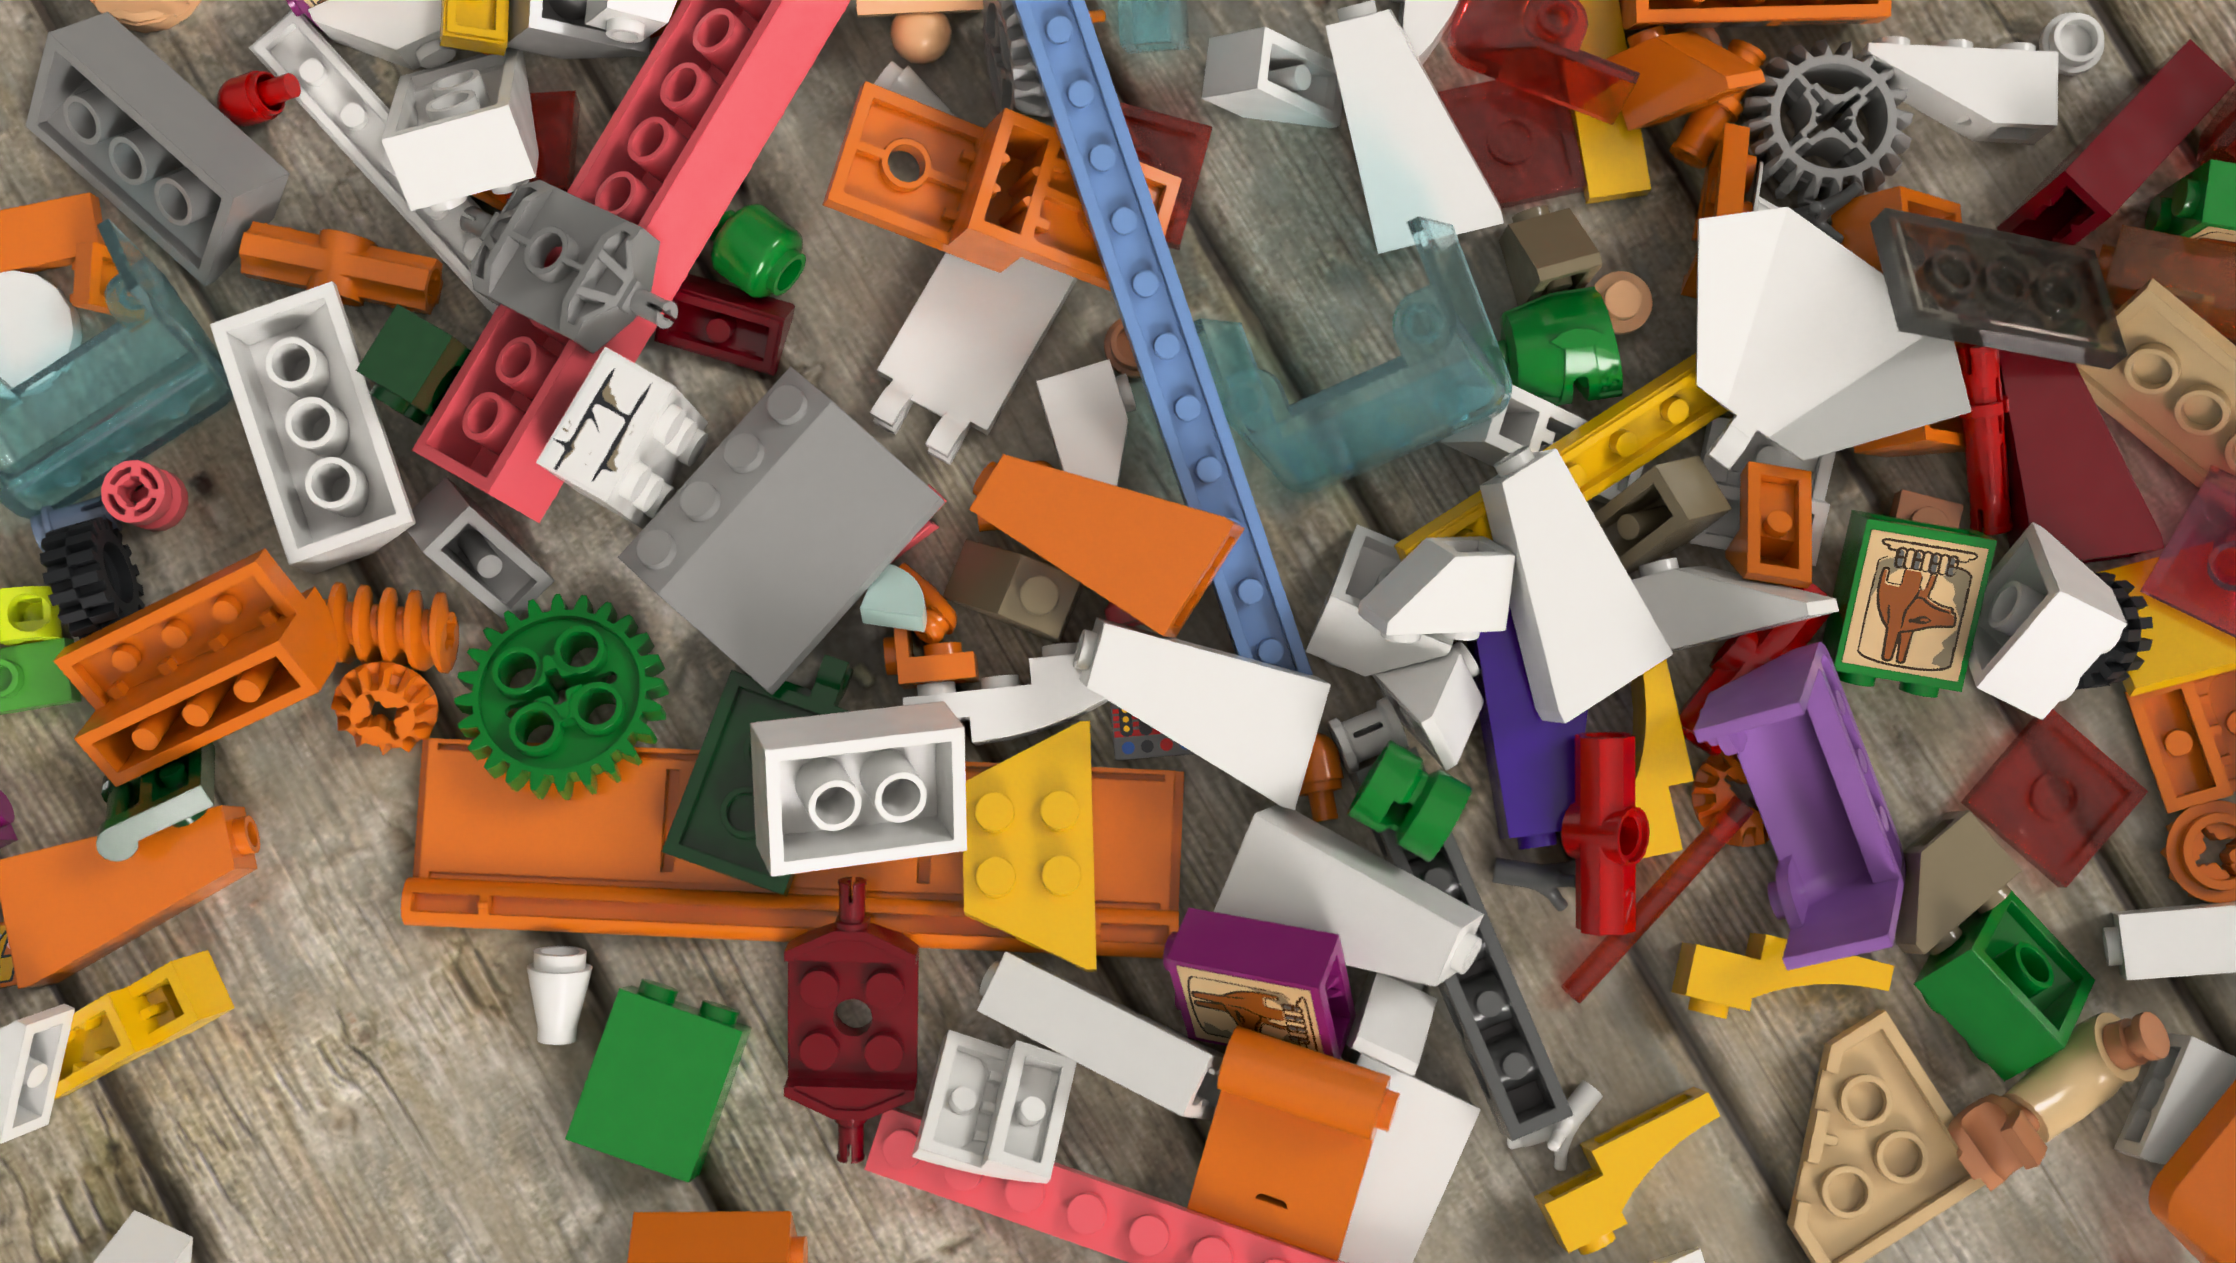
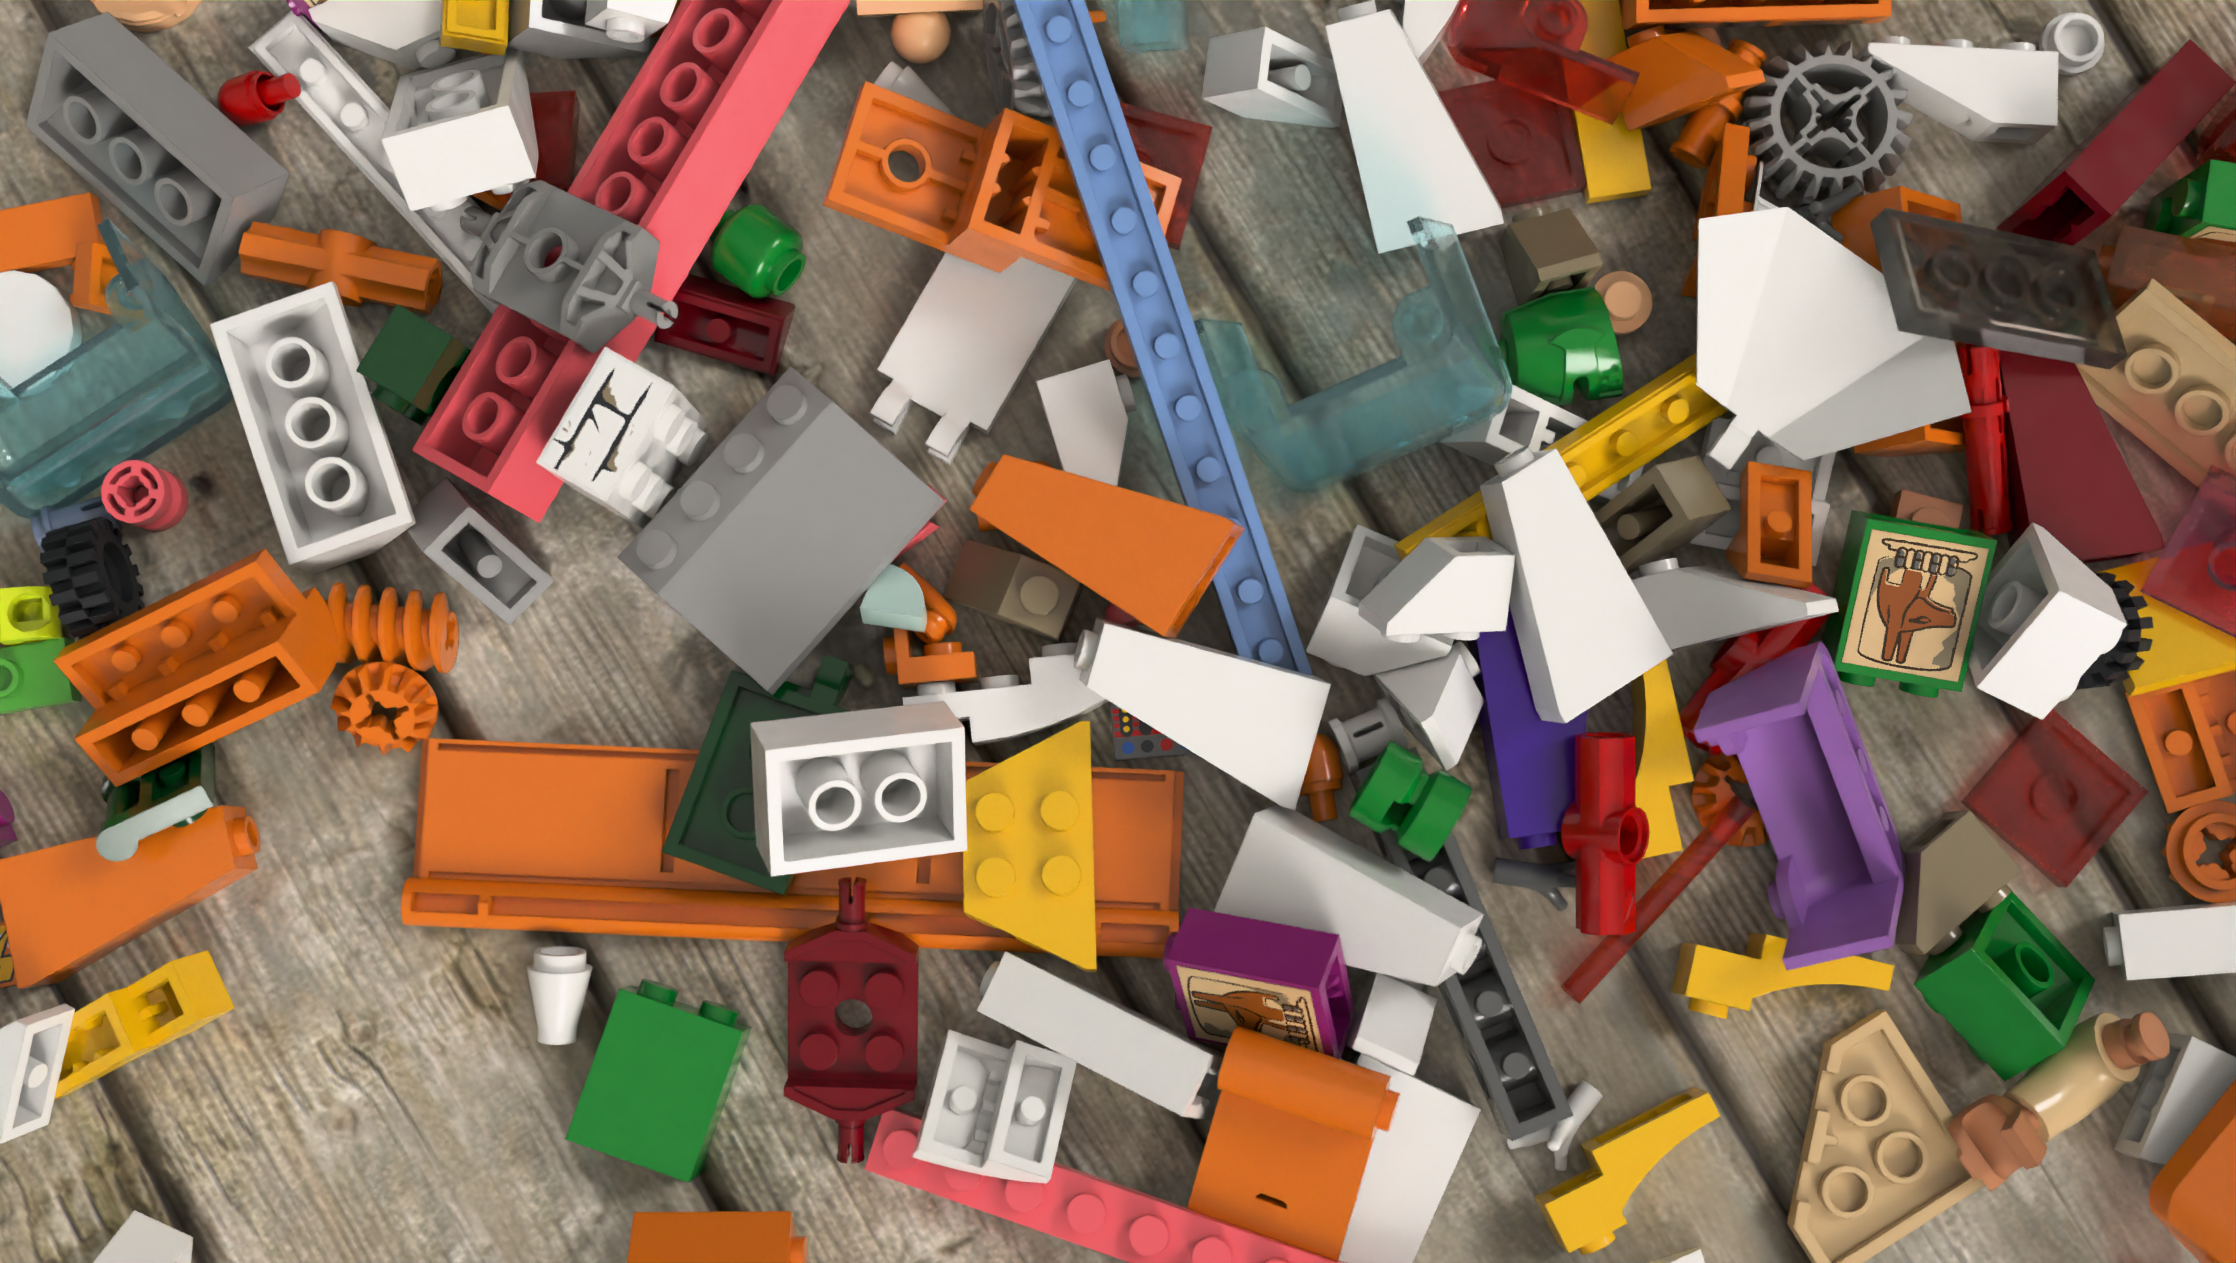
(576, 747): green gear -> none

